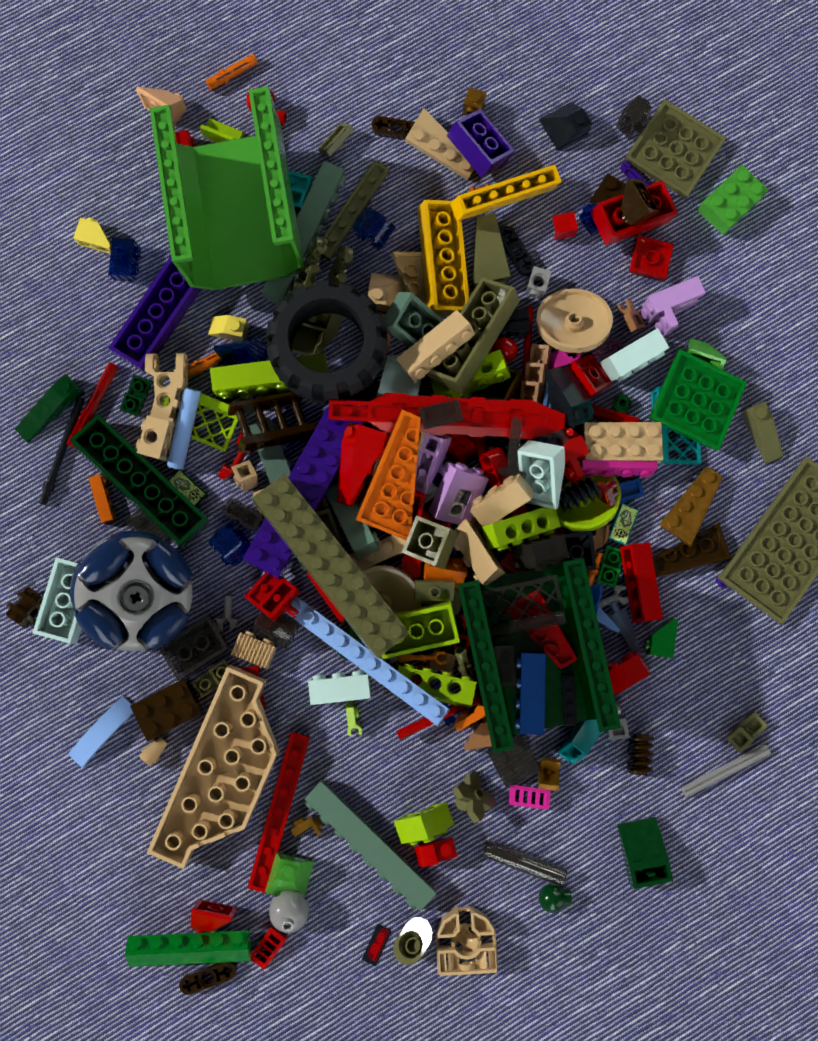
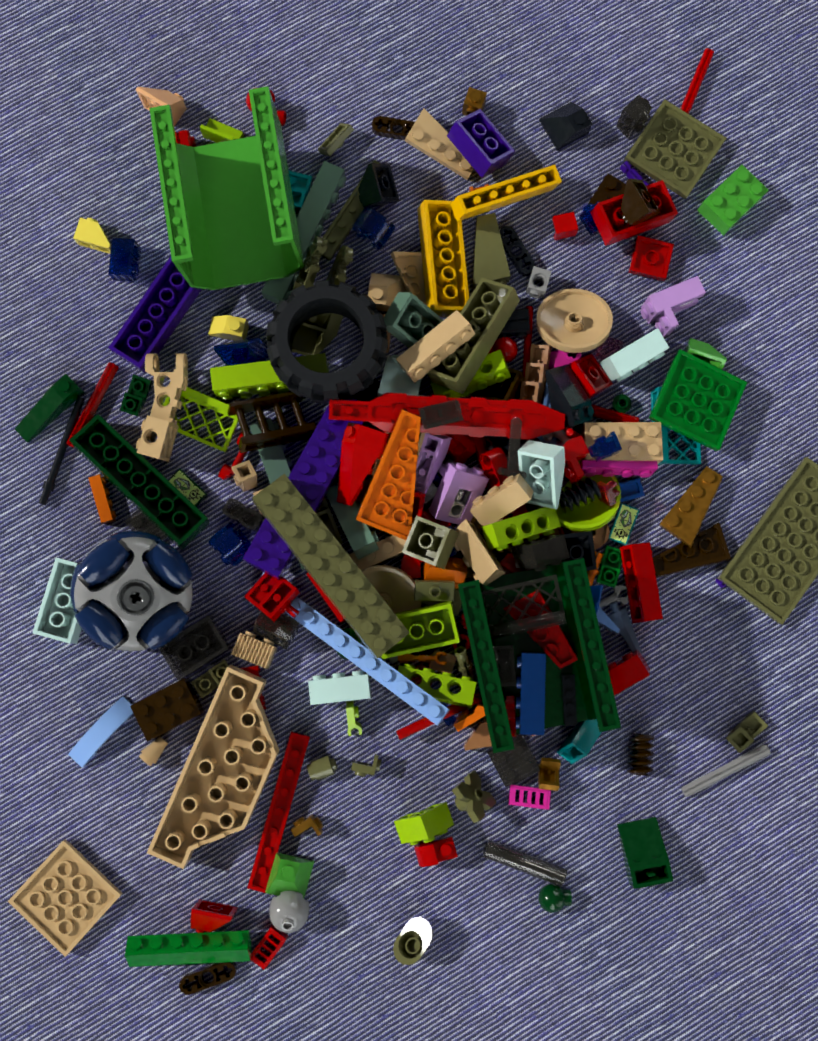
(25, 608): dark brown piece -> none
(65, 897): none -> tan plate
(183, 428): light blue piece -> none
(203, 364): orange pin -> none
(227, 615): light grey bar -> none
(250, 62): orange pin -> none
(322, 768): none -> olive brick
(362, 769): none -> olive bracket
(370, 845): sand green brick -> none
(376, 945): sticker -> none
(377, 186): none -> black slope
(471, 944): tan connector -> none
(510, 708): none -> red wing
(605, 447): none -> clear blue brick
(620, 733): light grey plate -> none
(633, 318): medium nougat plate -> none
(662, 640): green slope -> none
(697, 80): none -> red axle
(763, 431): olive slope -> none

